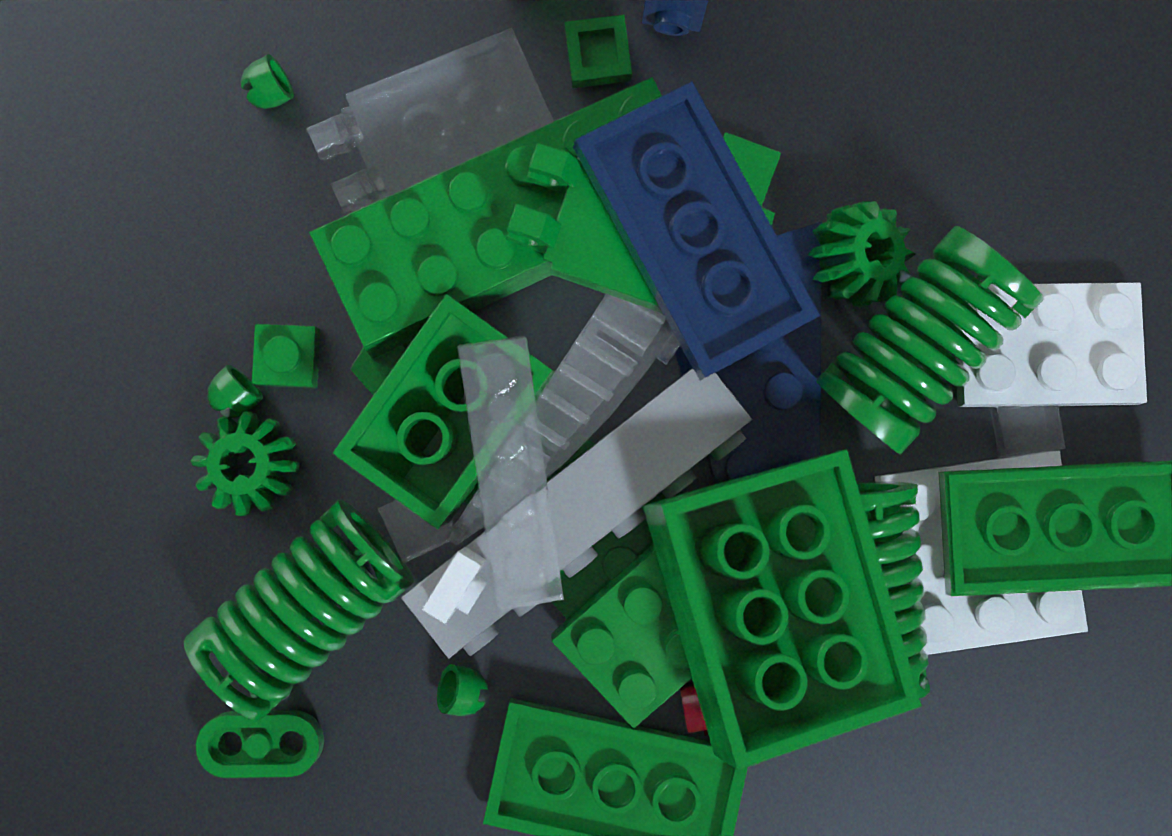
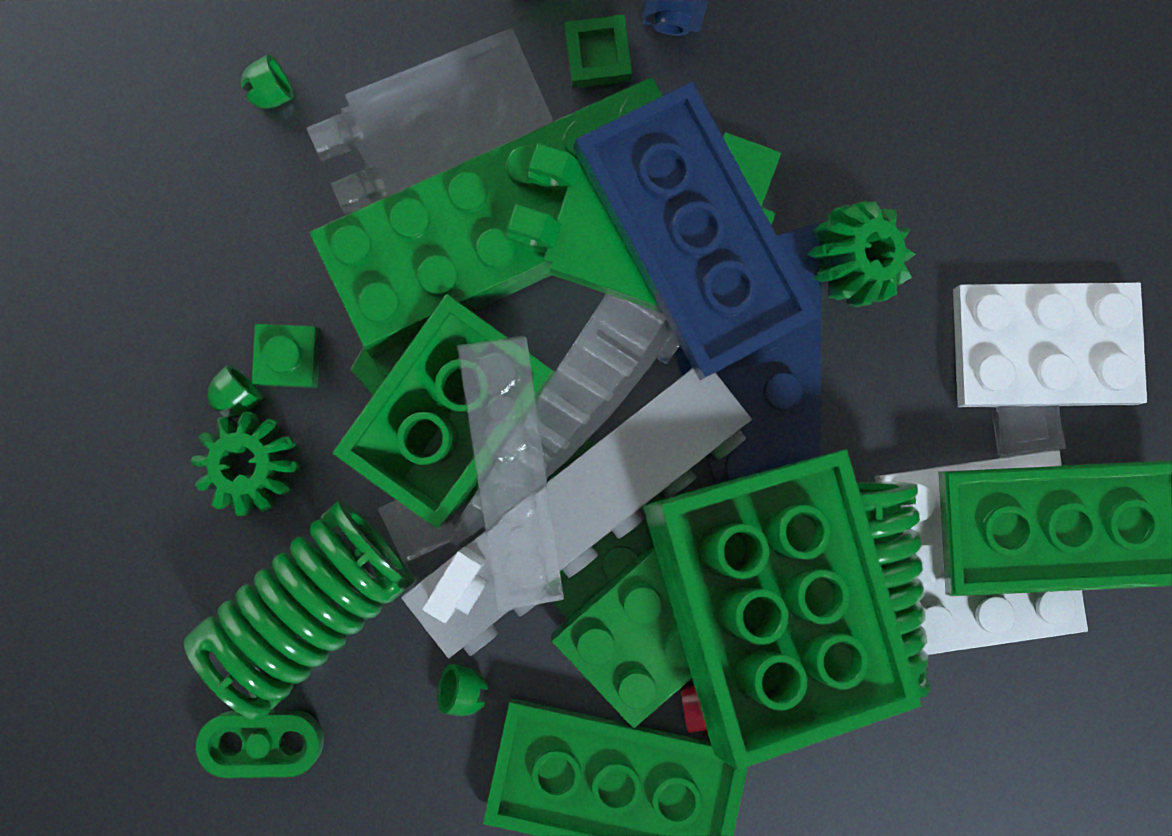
(913, 340): green piece -> none

